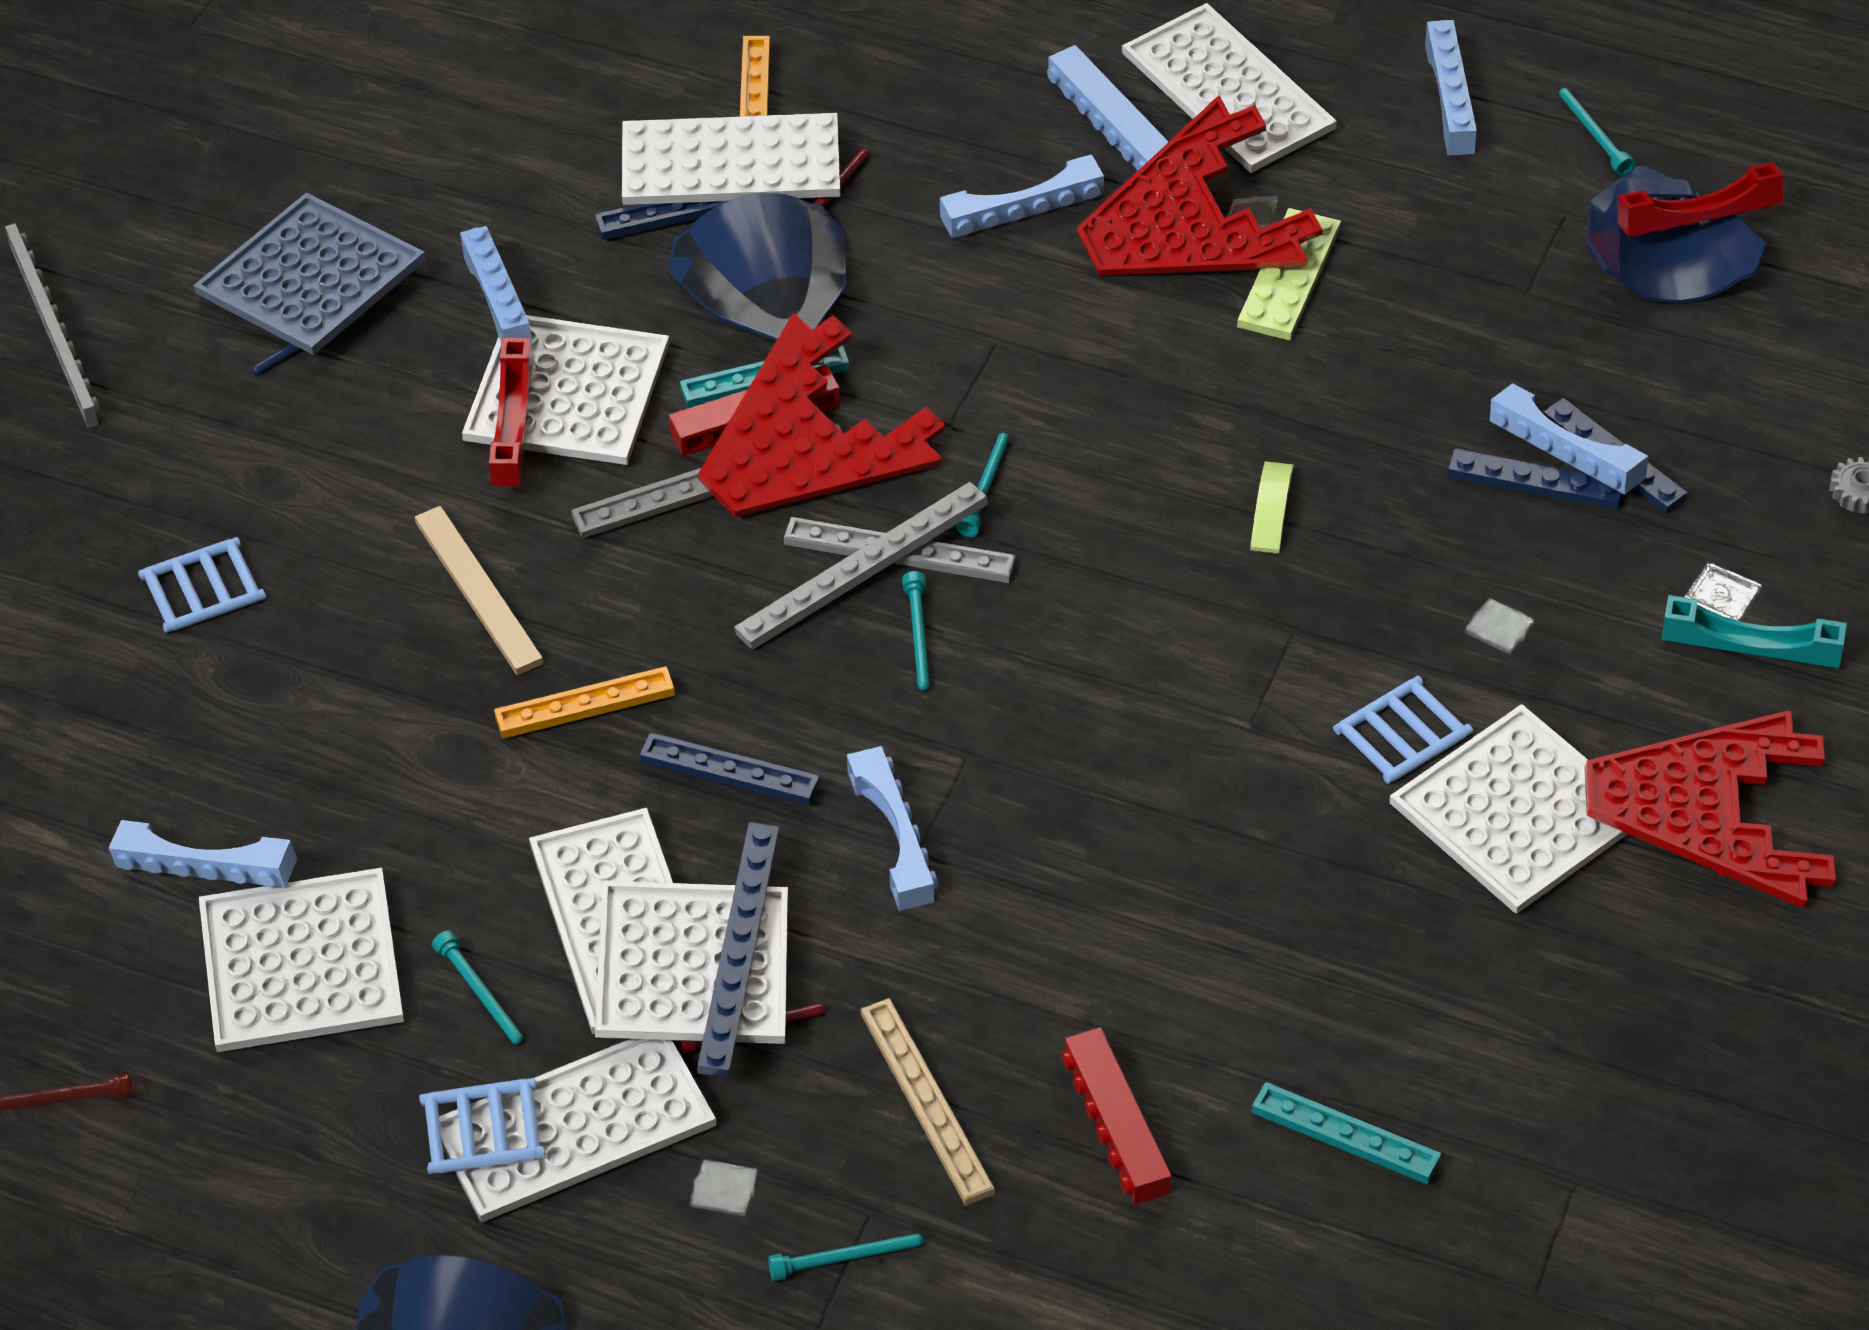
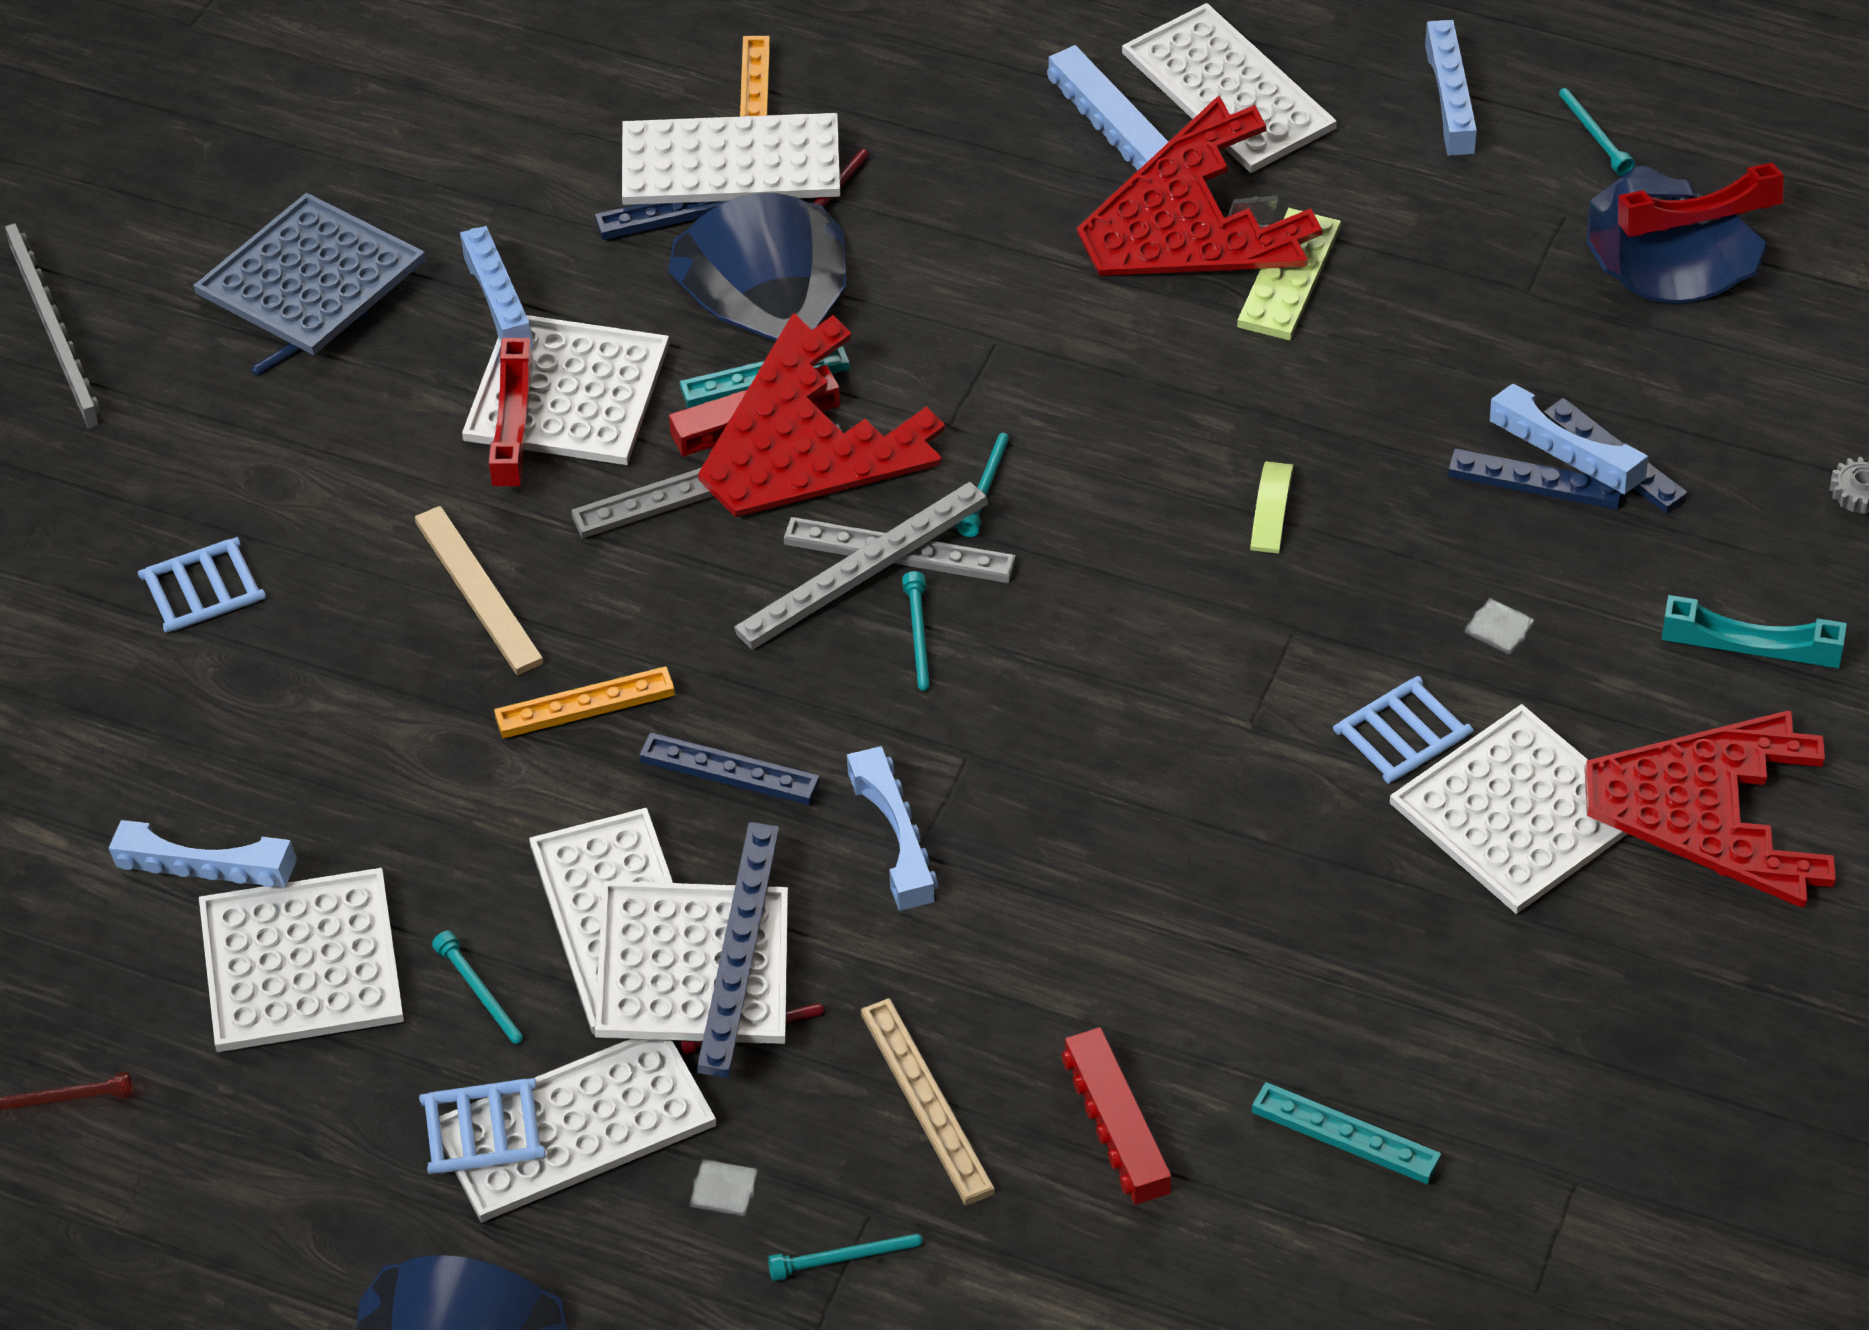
(970, 213): light blue arch -> none
(1724, 592): clear tile -> none

